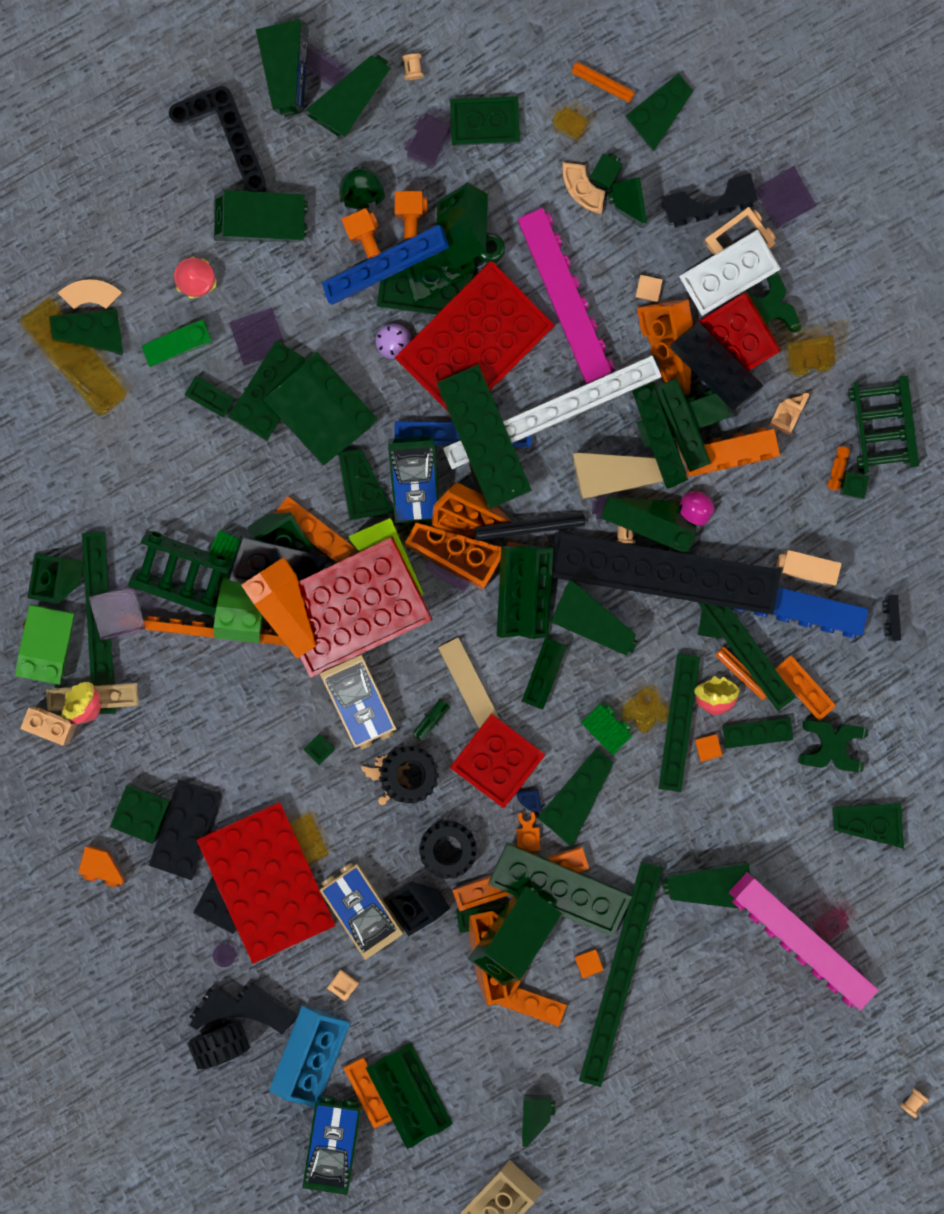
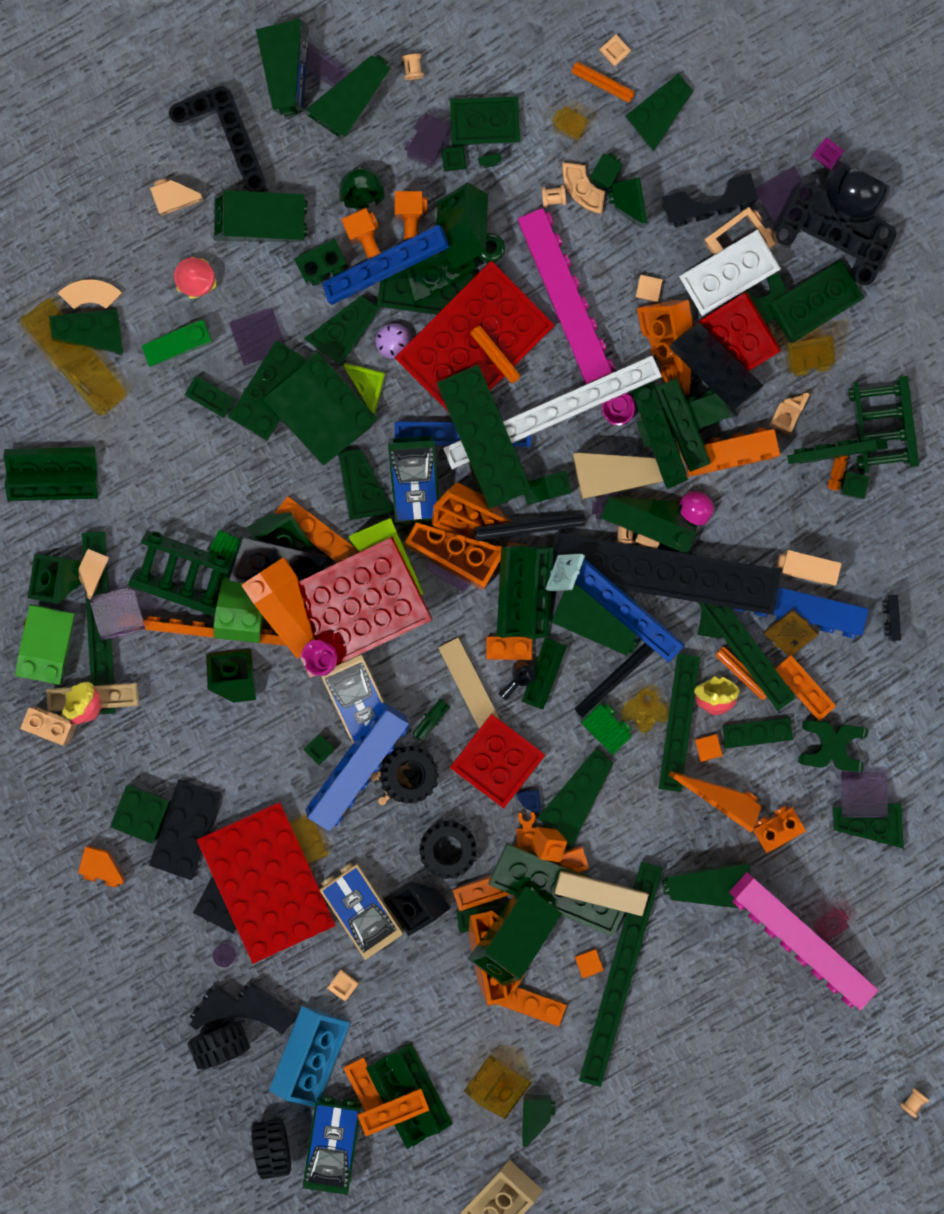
(51, 473): none -> dark green slope
(91, 571): none -> light nougat slope
(173, 196): none -> light nougat slope
(231, 675): none -> dark green slope
(271, 1148): none -> black tyre
(318, 257): none -> dark green brick
(319, 657): none -> dark pink hair
(343, 330): none -> dark green wing
(357, 766): none -> brick
(367, 383): none -> lime tile
(392, 1112): none -> orange plate
(453, 159): none -> dark green tile
(490, 161): none -> dark green tile
(495, 354): none -> orange axle
(497, 1087): none -> clear yellow slope
(508, 648): none -> orange plate
(522, 675): none -> black bar
(548, 488): none -> dark green arch
(548, 844): none -> orange brick
(553, 196): none -> light nougat bush
(565, 572): none -> light aqua piece
(601, 893): none -> tan tile
(614, 680): none -> black axle
(615, 50): none -> light nougat tile
(619, 410): none -> dark pink hair
(628, 611): none -> blue plate
(646, 542): none -> light nougat plate
(731, 802): none -> orange wedge
(778, 829): none -> orange brick
(791, 632): none -> pearl gold piece
(815, 301): none -> dark green tile
(827, 153): none -> magenta panel
(830, 451): none -> dark green plate
(847, 196): none -> black beam
(864, 794): none -> clear purple tile

